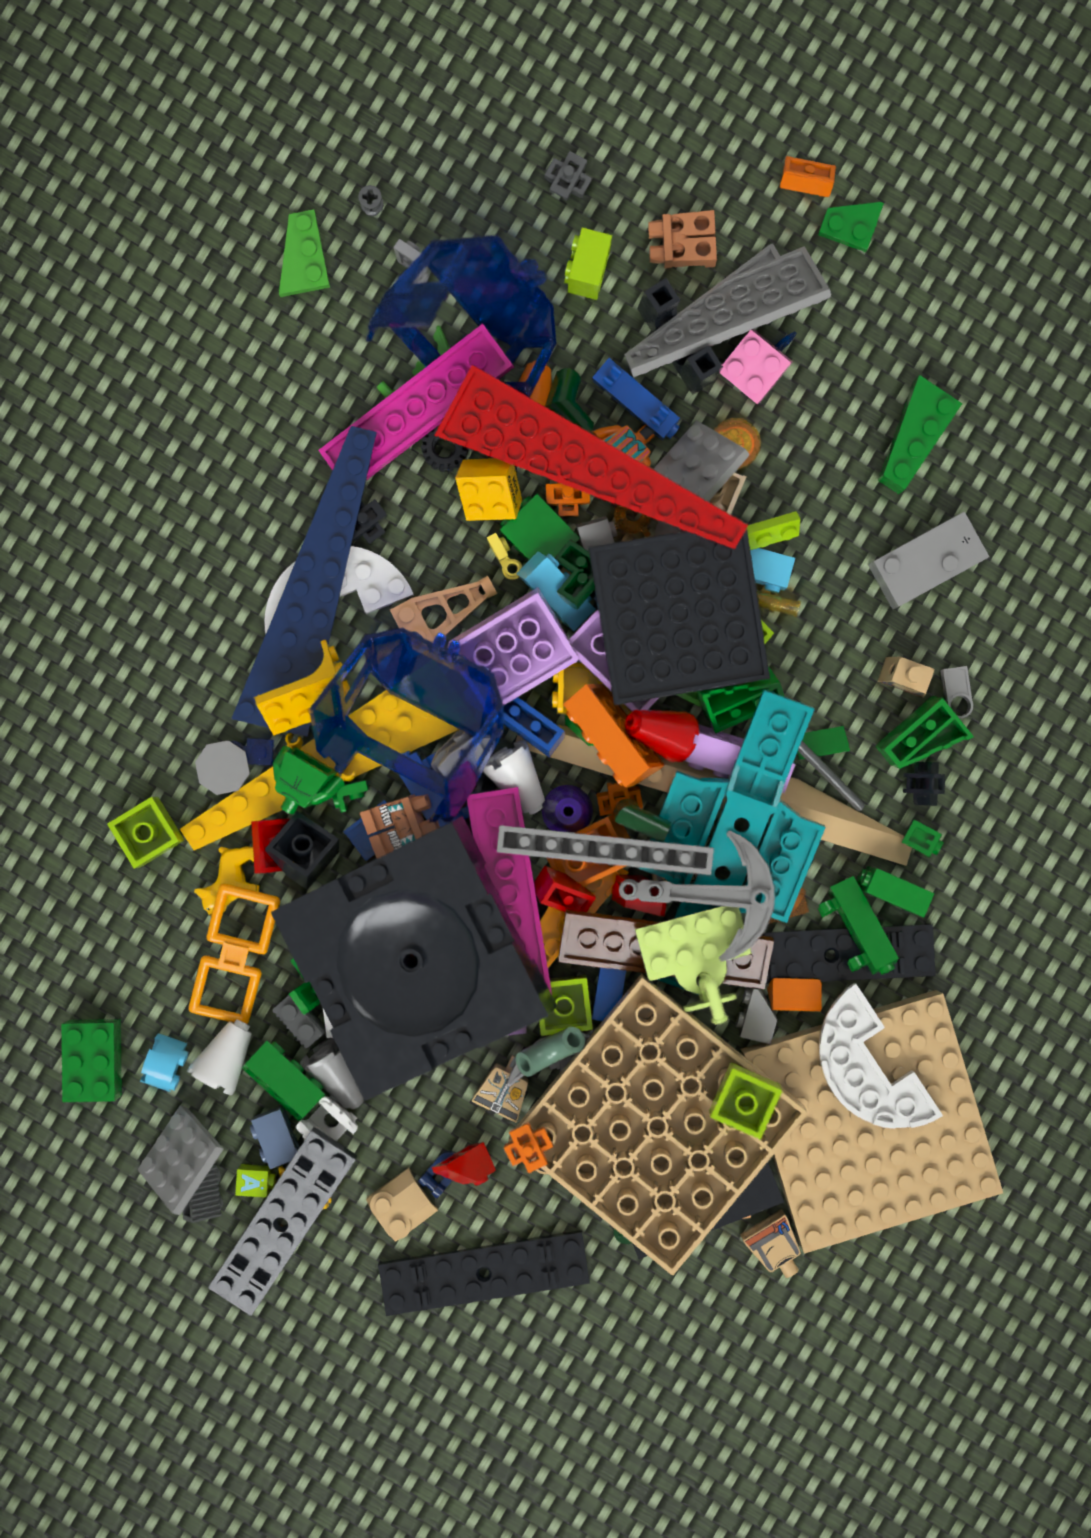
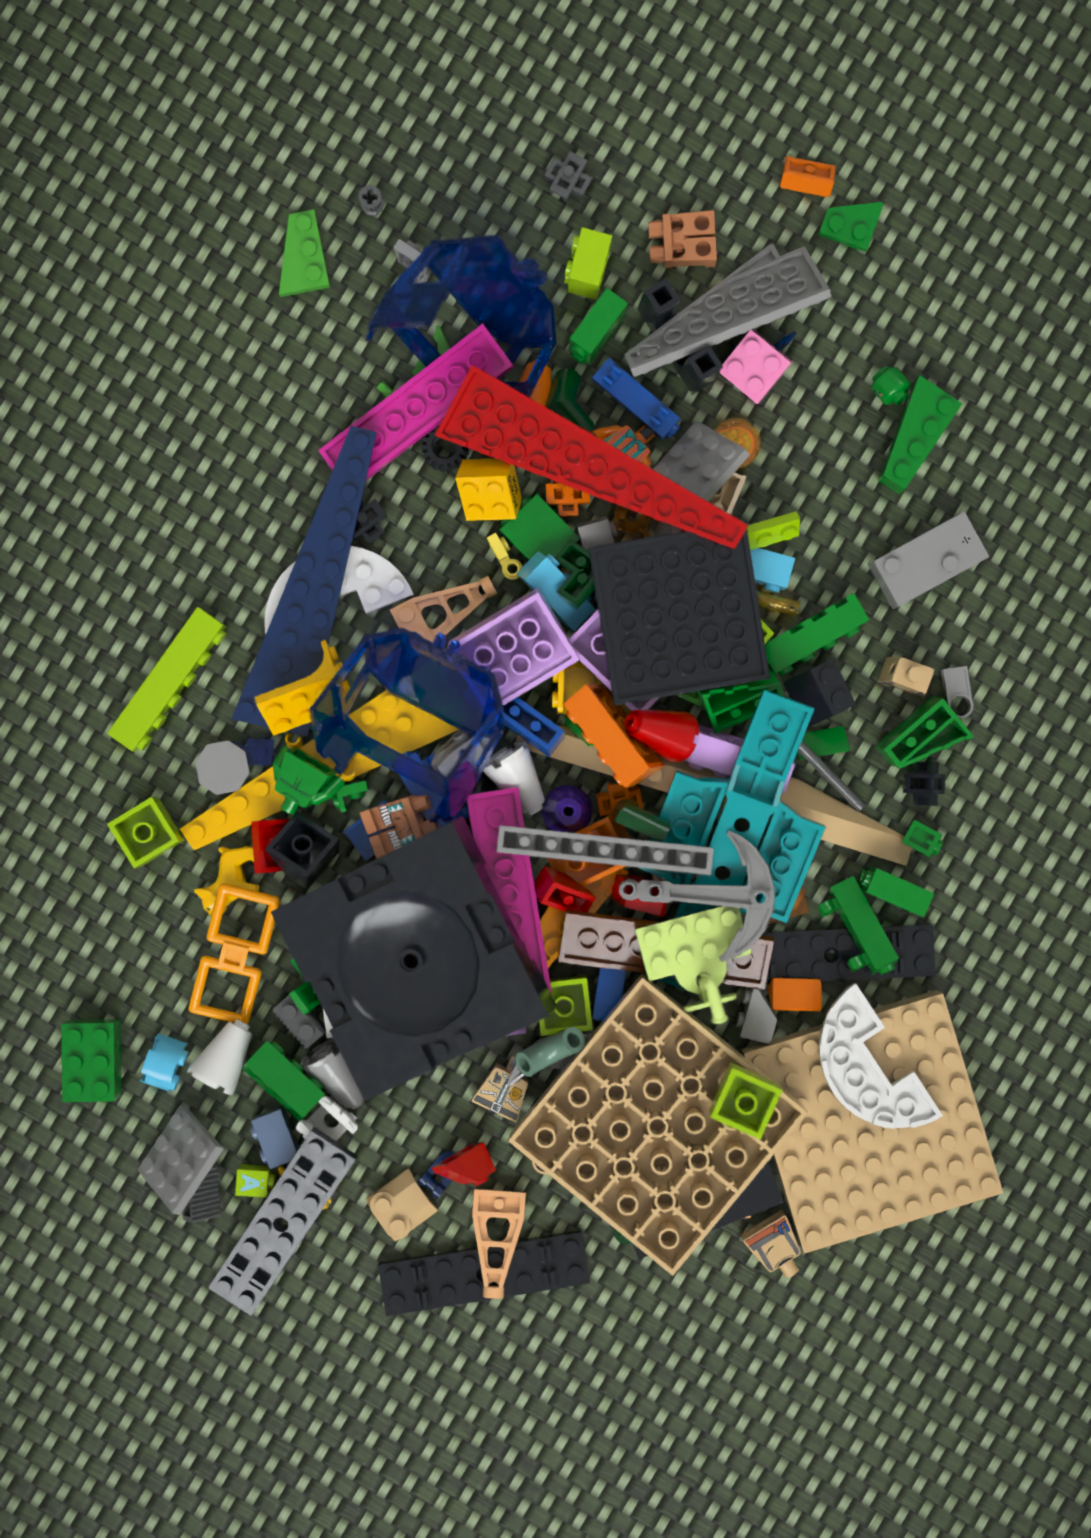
(167, 680): none -> lime brick
(500, 1205): none -> light nougat plate
(529, 1149): orange piece -> none
(597, 327): none -> green brick
(815, 633): none -> green wedge
(822, 689): none -> black slope
(890, 385): none -> green head

